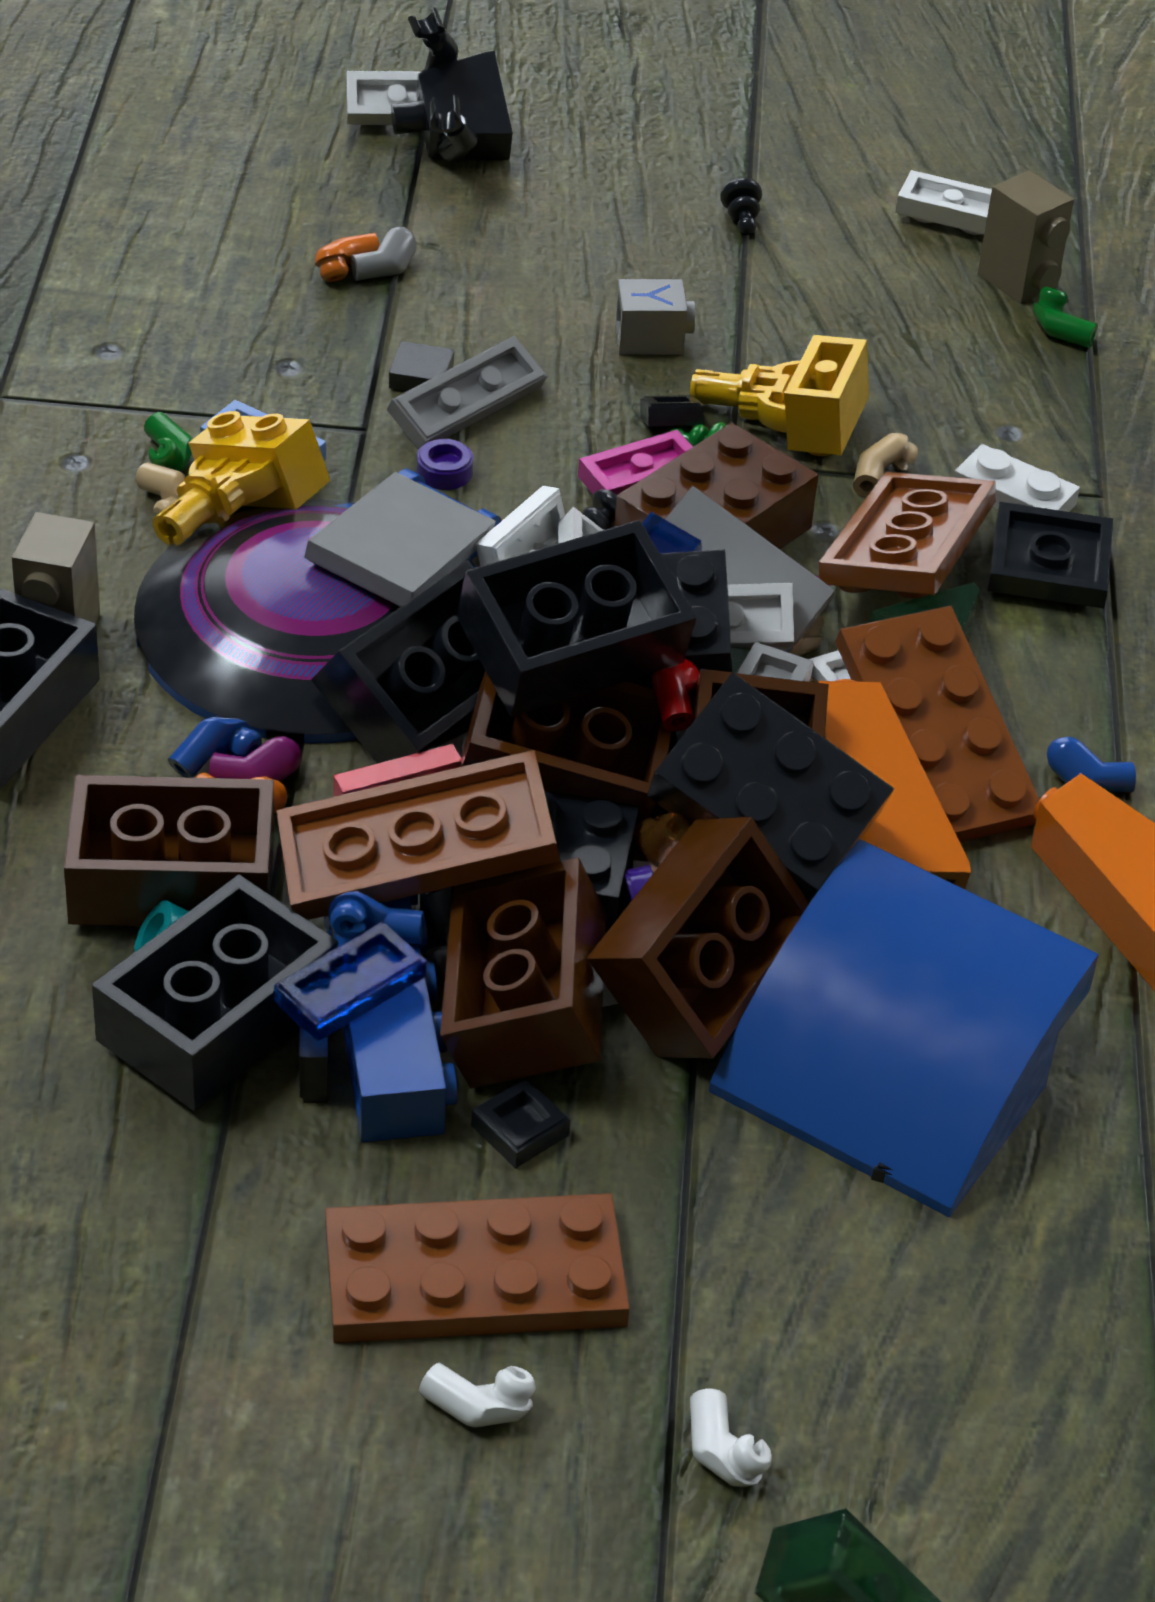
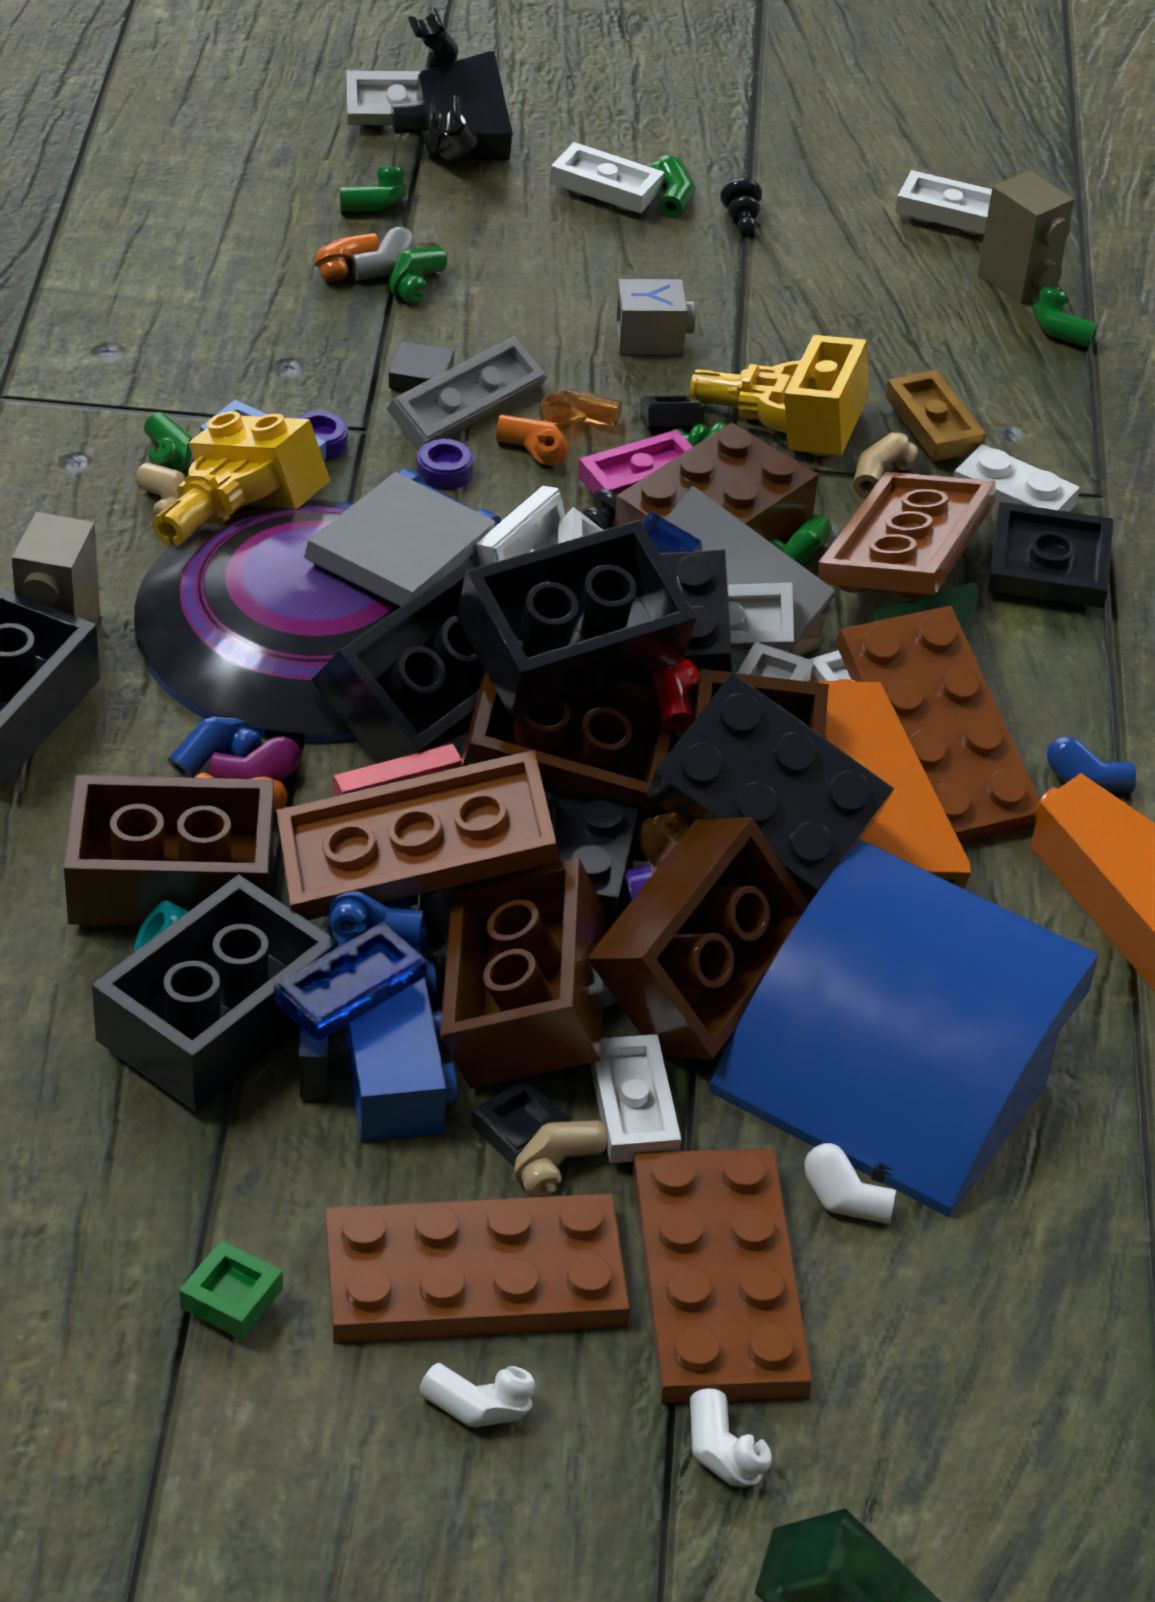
(231, 1289): none -> green plate
(330, 429): none -> dark purple tile
(377, 197): none -> green arm
(409, 268): none -> green arm
(539, 437): none -> orange arm
(552, 1143): none -> tan arm
(577, 407): none -> clear orange arm
(606, 177): none -> white plate
(634, 1097): none -> white plate
(678, 183): none -> green arm
(720, 1276): none -> dark orange plate
(806, 539): none -> green arm
(841, 1189): none -> white arm
(935, 415): none -> pearl gold plate

